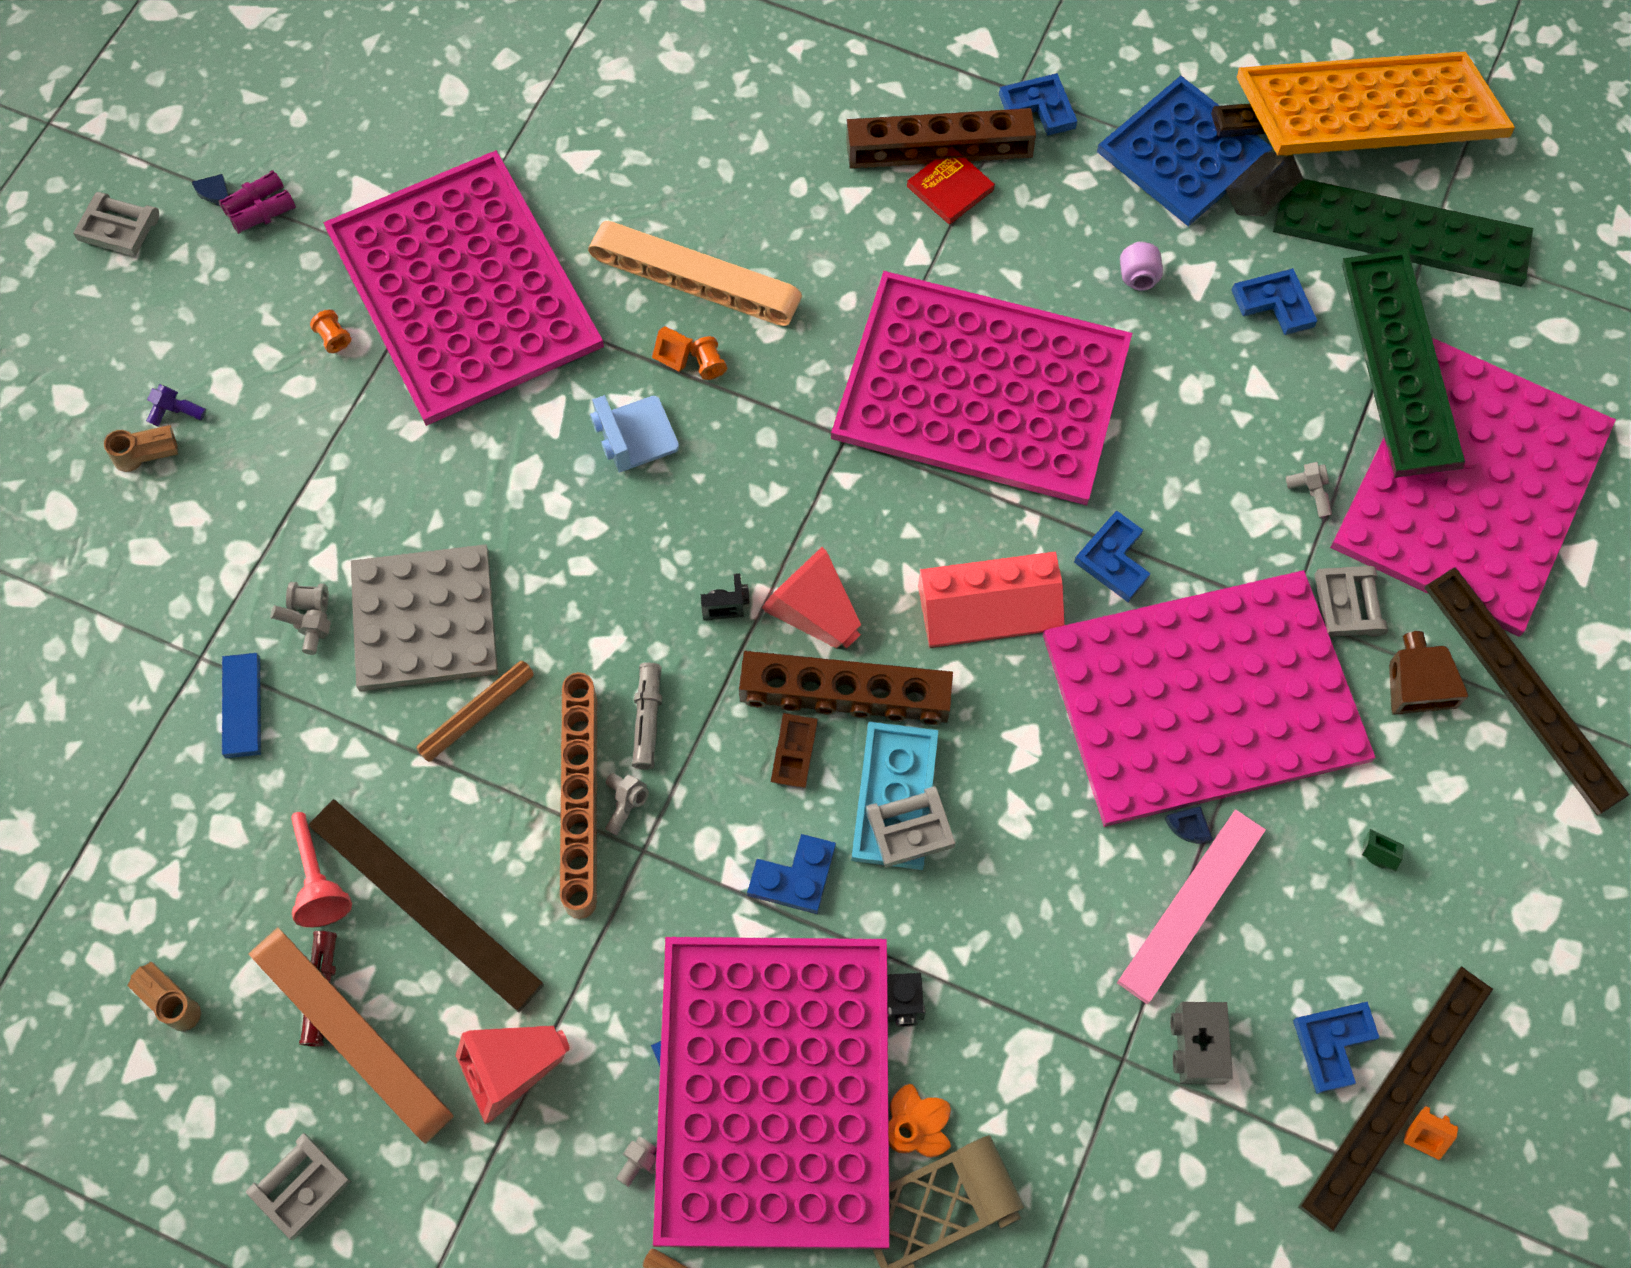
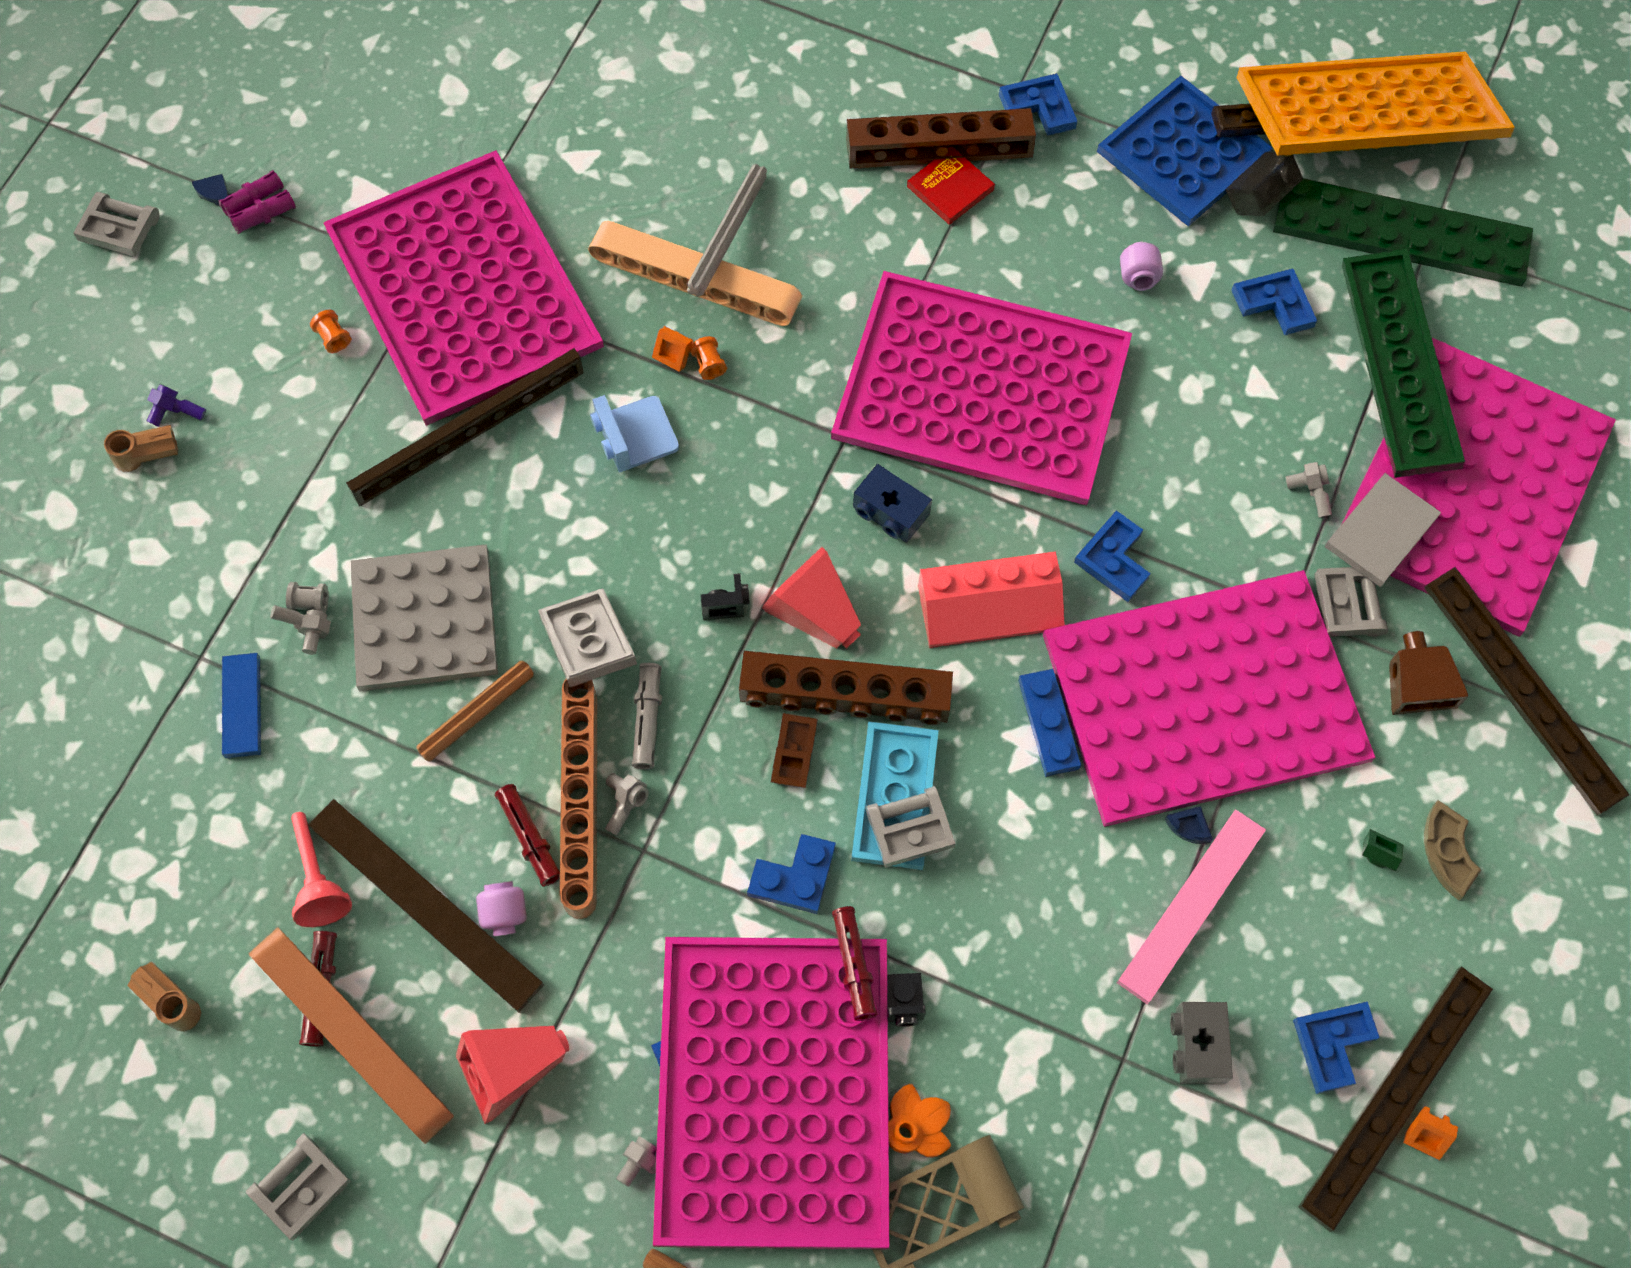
(465, 427): none -> dark brown tile
(501, 908): none -> lavender head
(528, 835): none -> dark red pin
(587, 637): none -> light grey tile
(726, 231): none -> light grey axle
(862, 1004): none -> dark red pin
(891, 503): none -> dark blue brick
(1049, 722): none -> blue plate
(1382, 529): none -> light grey tile
(1447, 851): none -> dark tan tile

